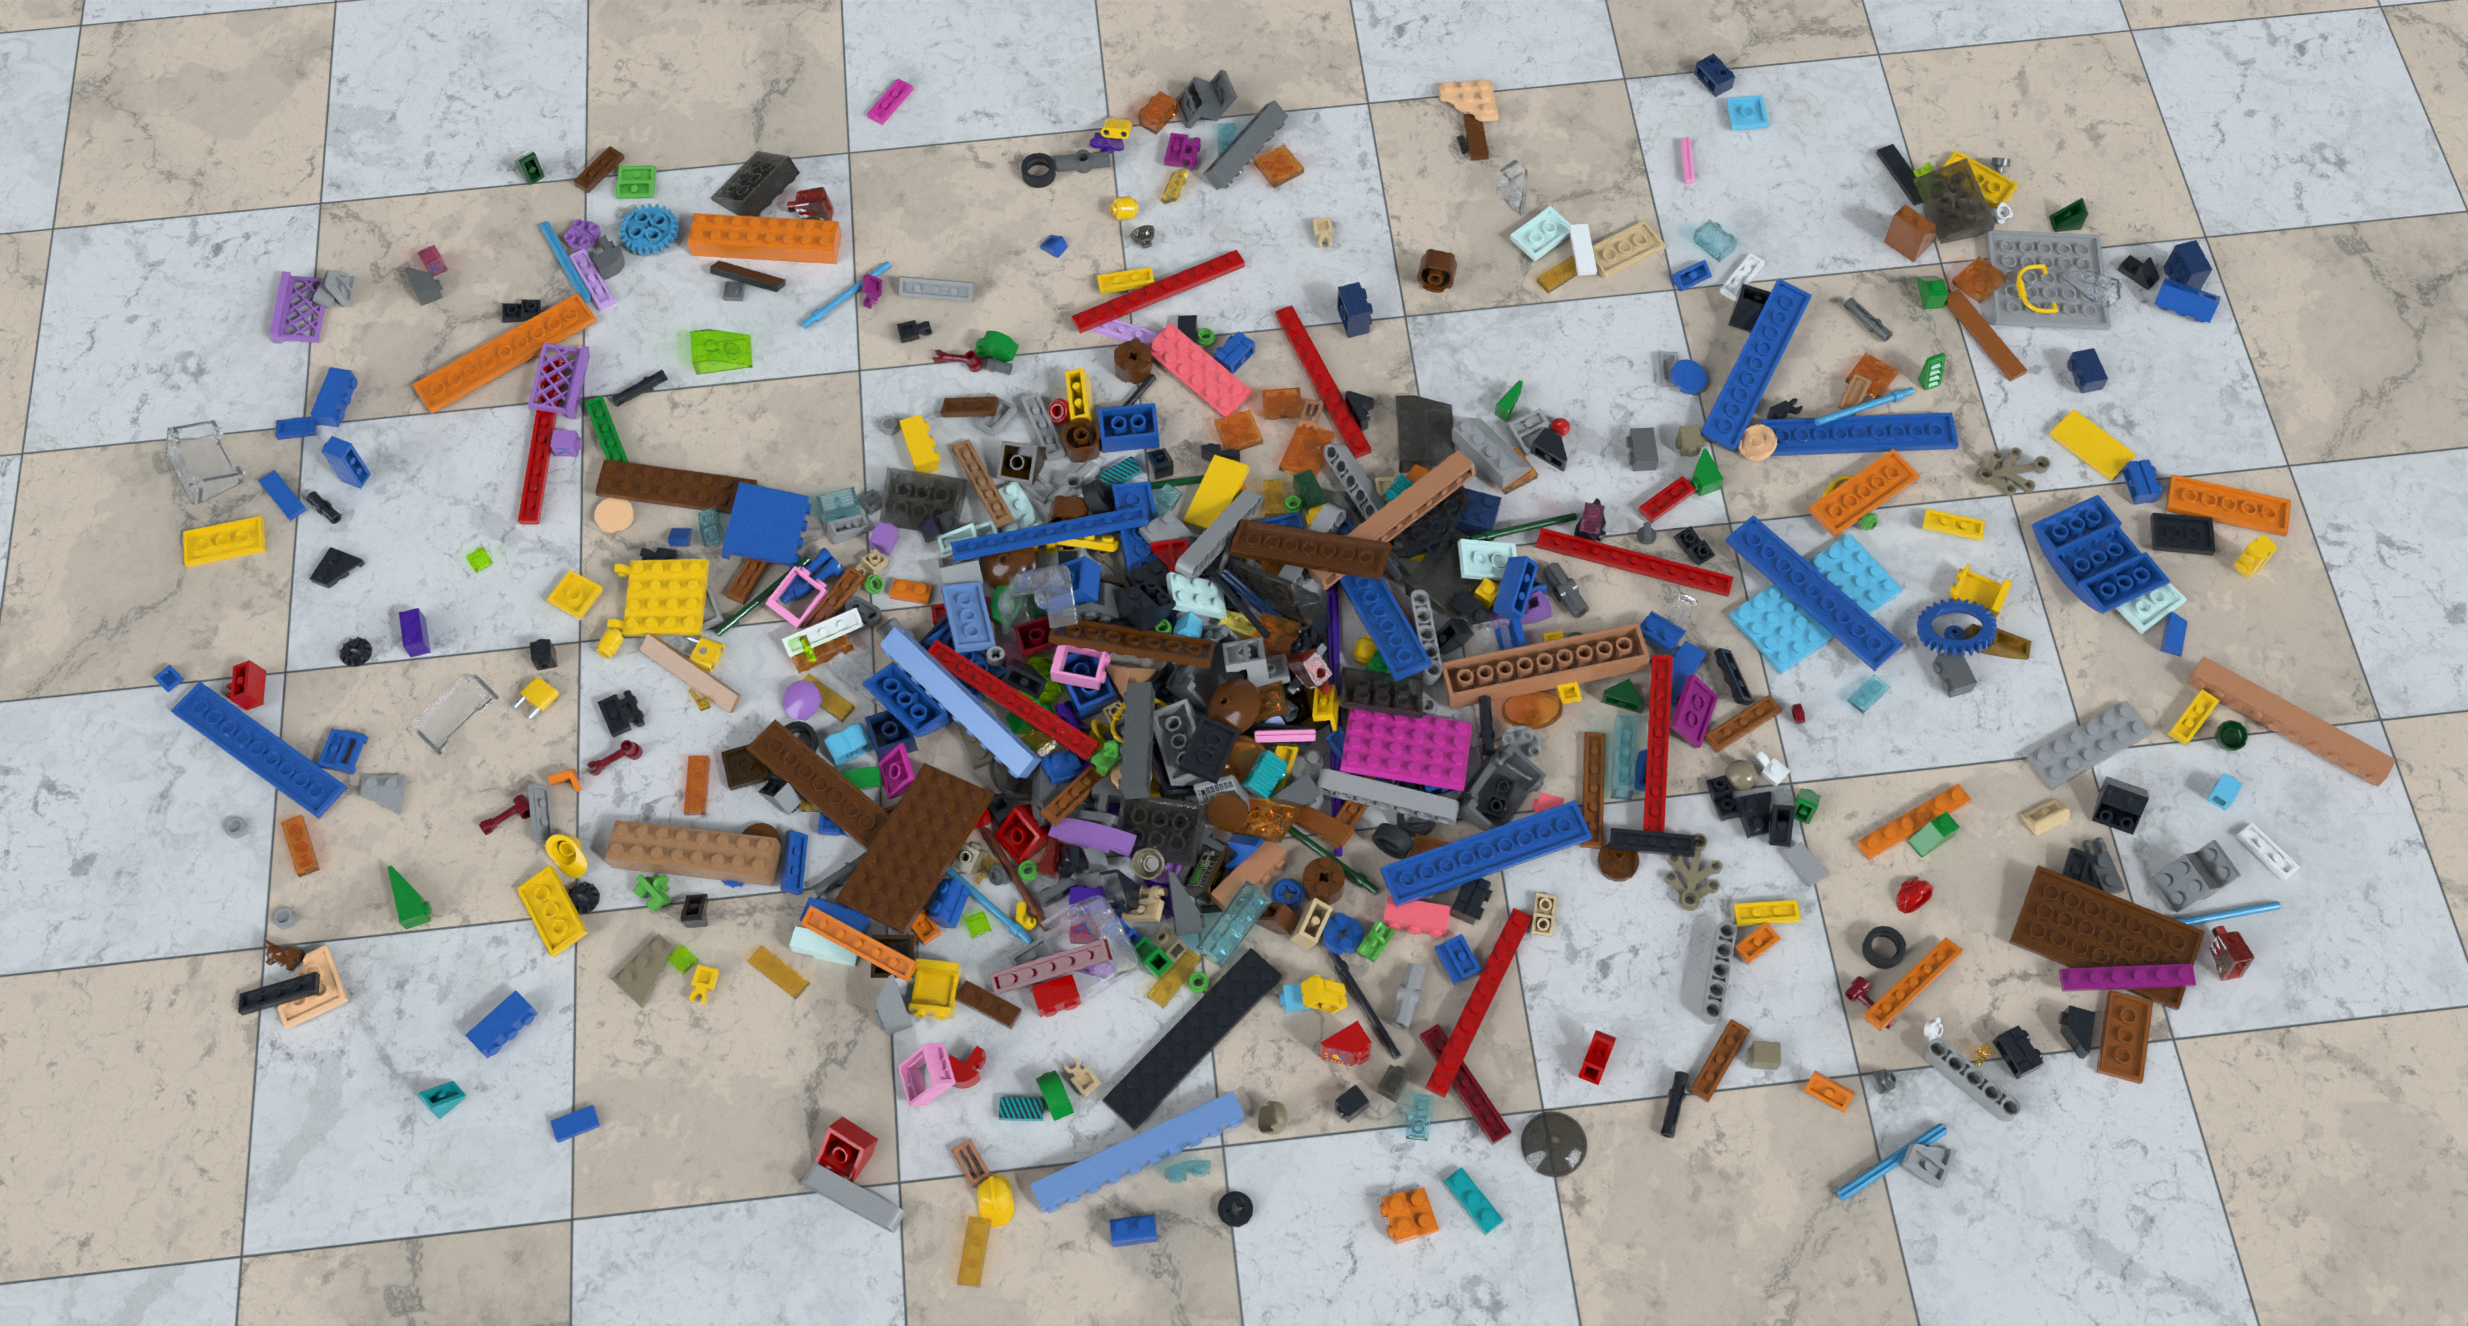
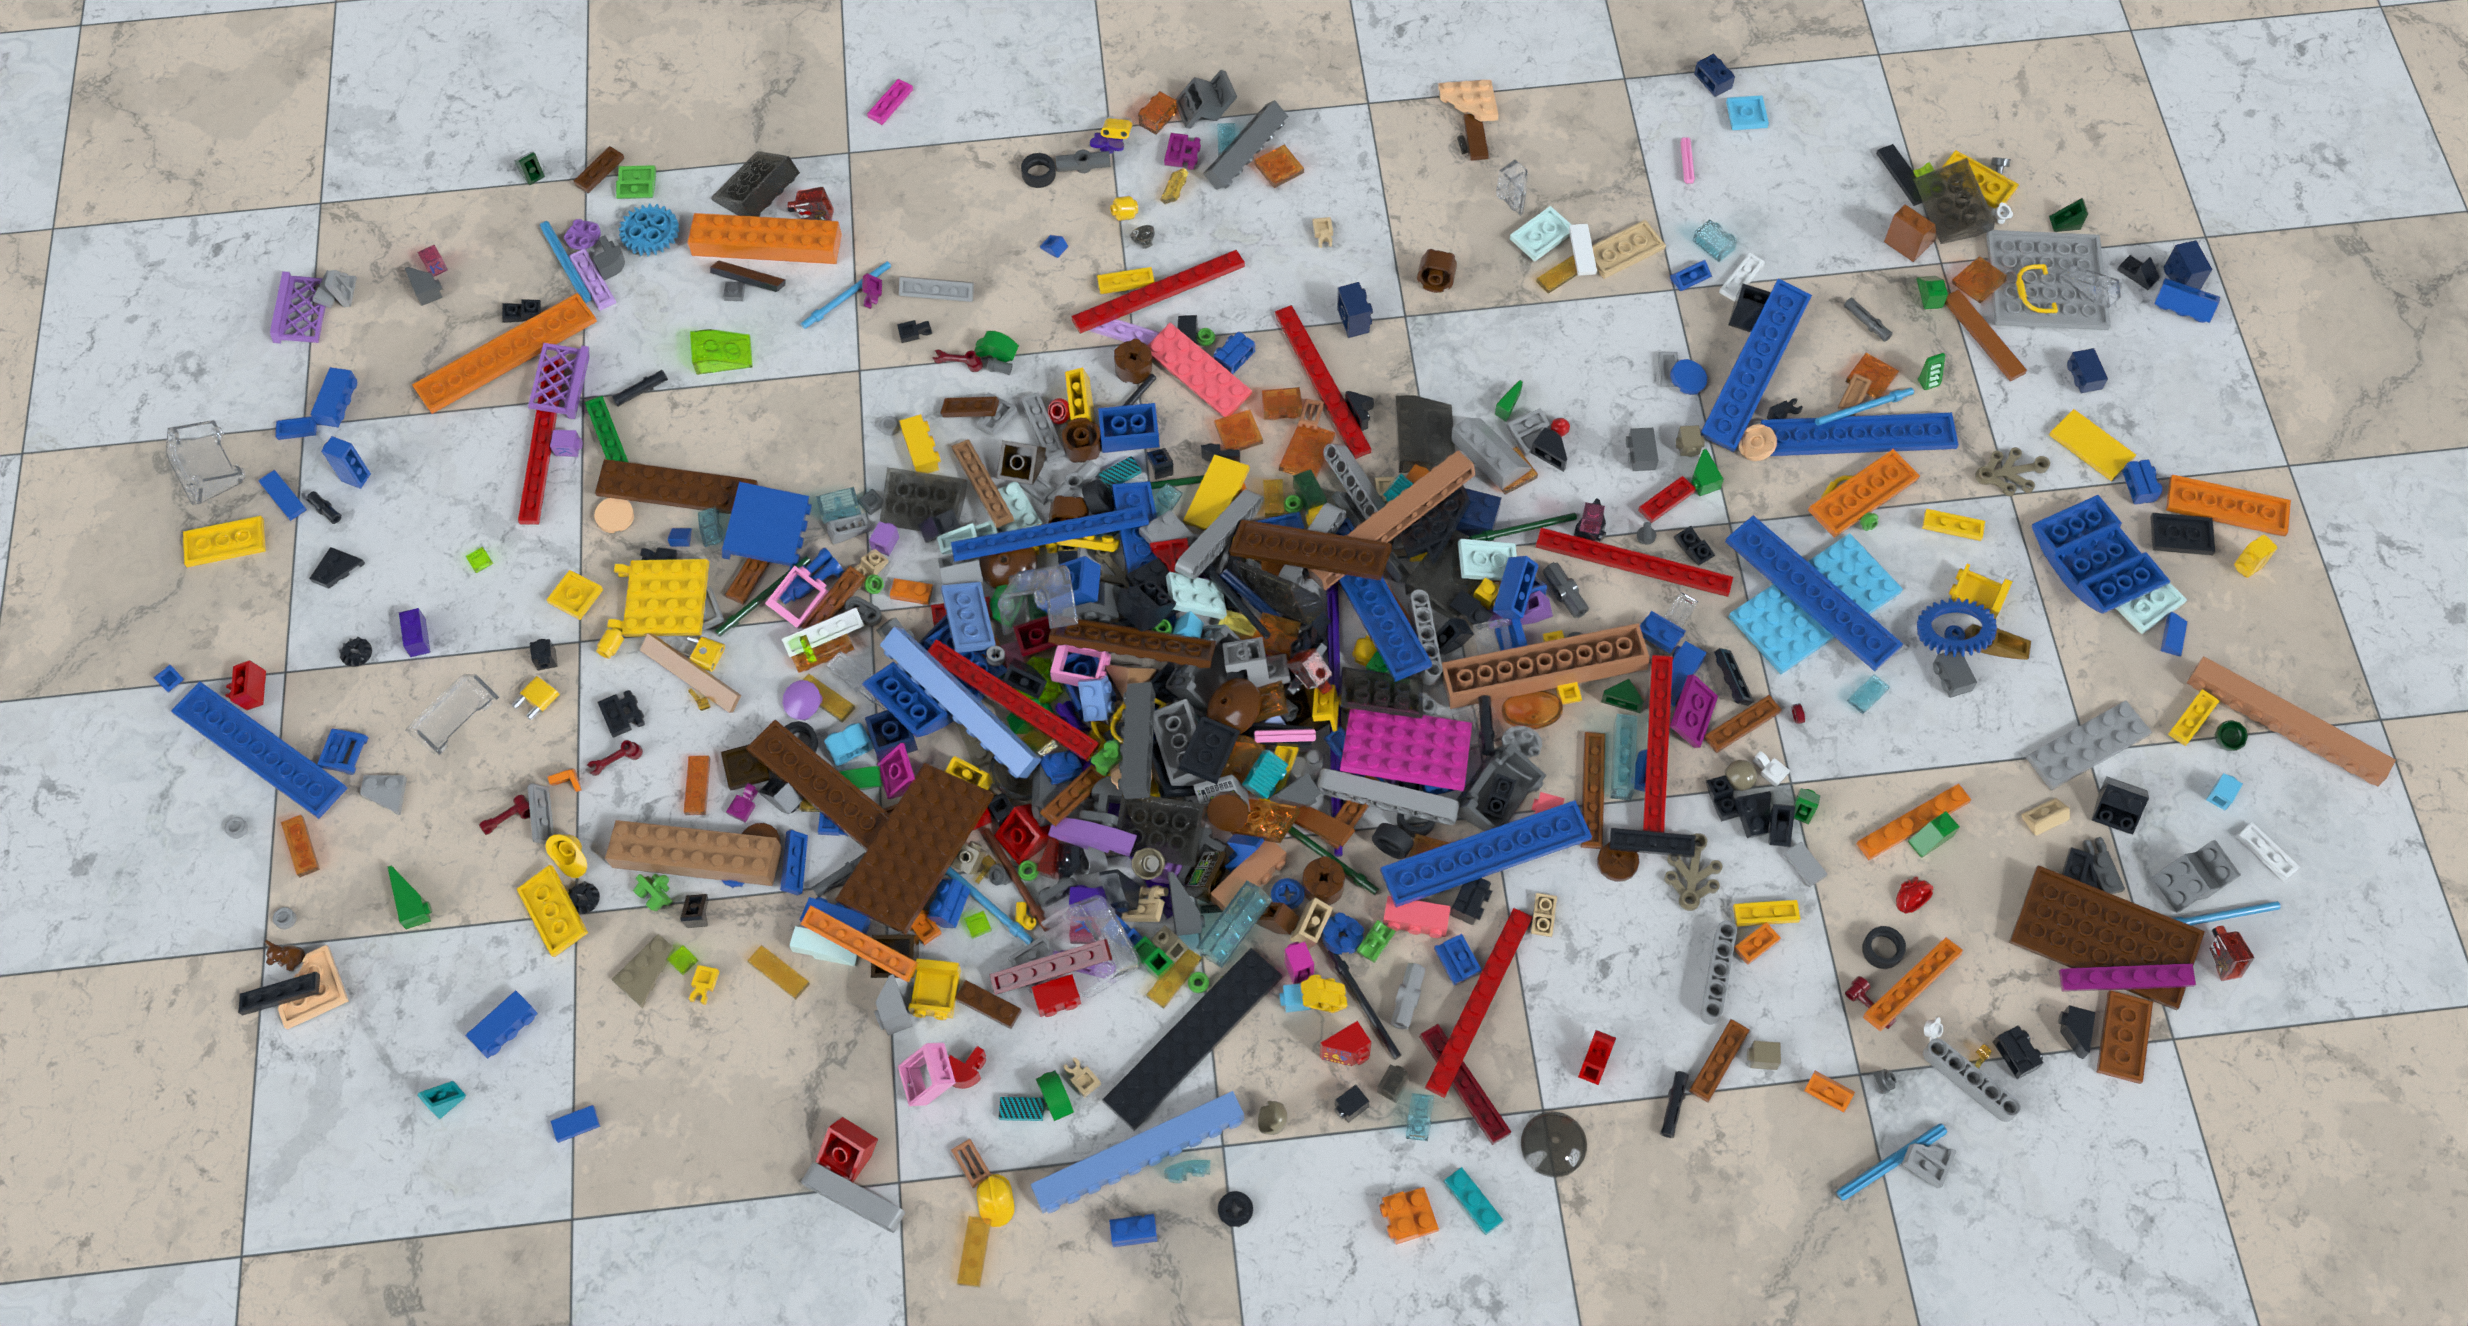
(743, 806): none -> magenta plate
(969, 773): none -> yellow brick
(1096, 699): none -> medium blue bracket
(1298, 962): none -> dark pink brick

